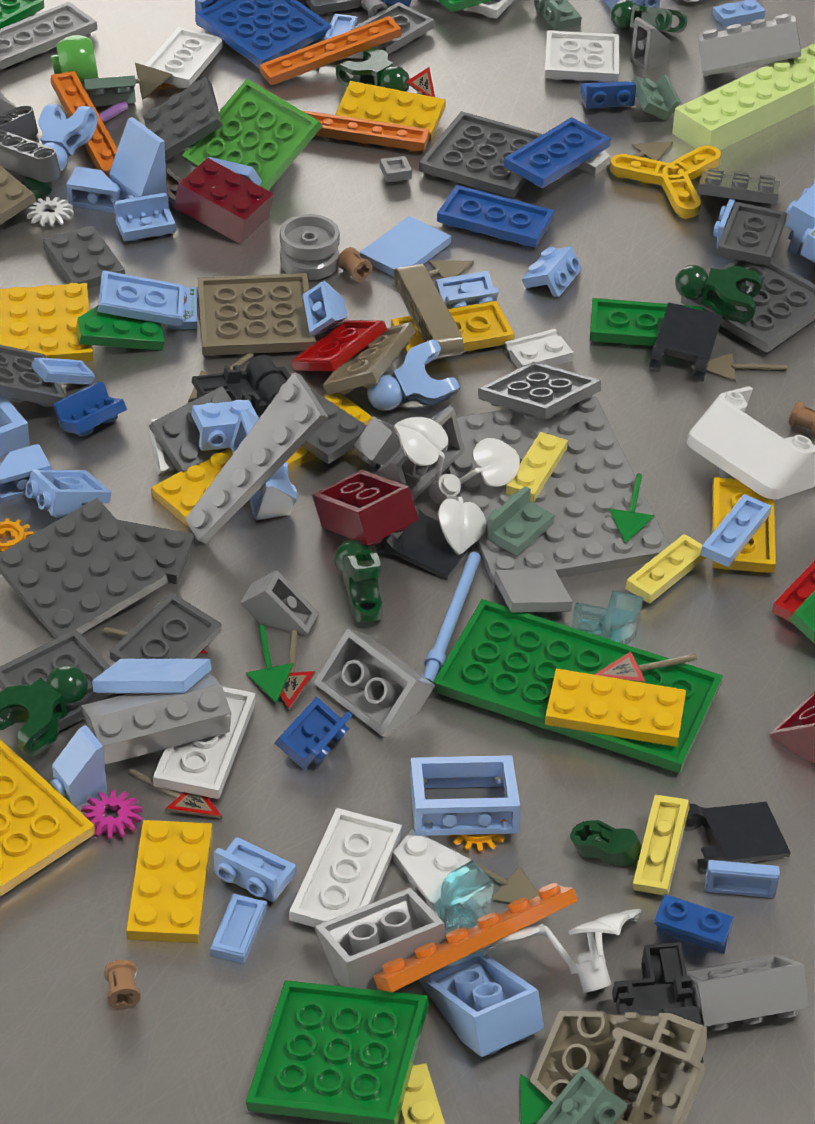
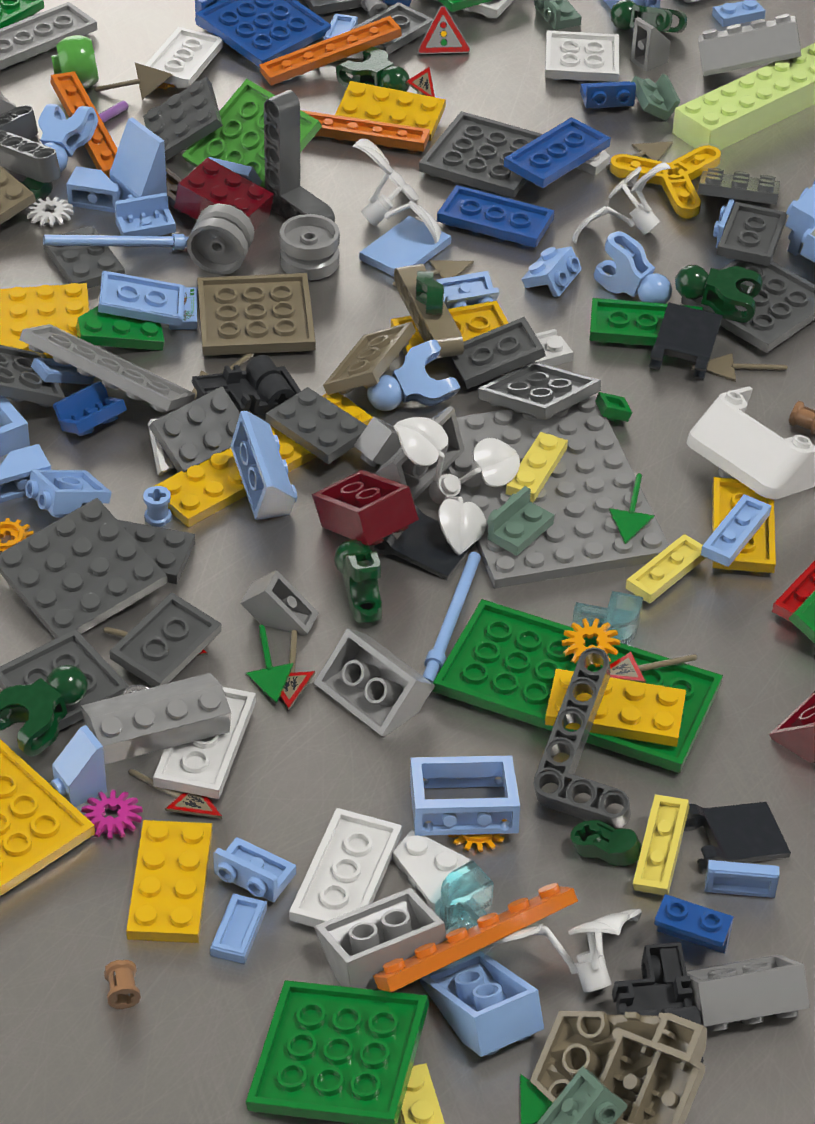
(106, 366): none -> light grey plate
(111, 90): sand green bracket -> none
(151, 676): light blue tile -> none
(157, 506): none -> light blue bush
(176, 241): none -> light blue bar
(218, 422): light blue bracket -> none
(220, 239): none -> light grey wheel
(269, 444): light grey wing -> none
(283, 159): none -> dark grey beam
(311, 732): blue bracket -> none
(323, 308): light blue slope -> none
(339, 345): red tile -> none
(351, 261): medium nougat bush -> none
(380, 206): none -> white plant
(396, 169): light grey plate -> none
(429, 292): none -> dark green piece
(443, 36): none -> piece
(498, 352): none -> dark grey plate
(513, 888): dark tan piece -> none
(533, 590): light grey tile -> none
(573, 744): none -> dark grey beam
(577, 641): none -> light orange gear
(613, 407): none -> green plate
(631, 271): none -> light blue piece
(642, 214): none -> white plant

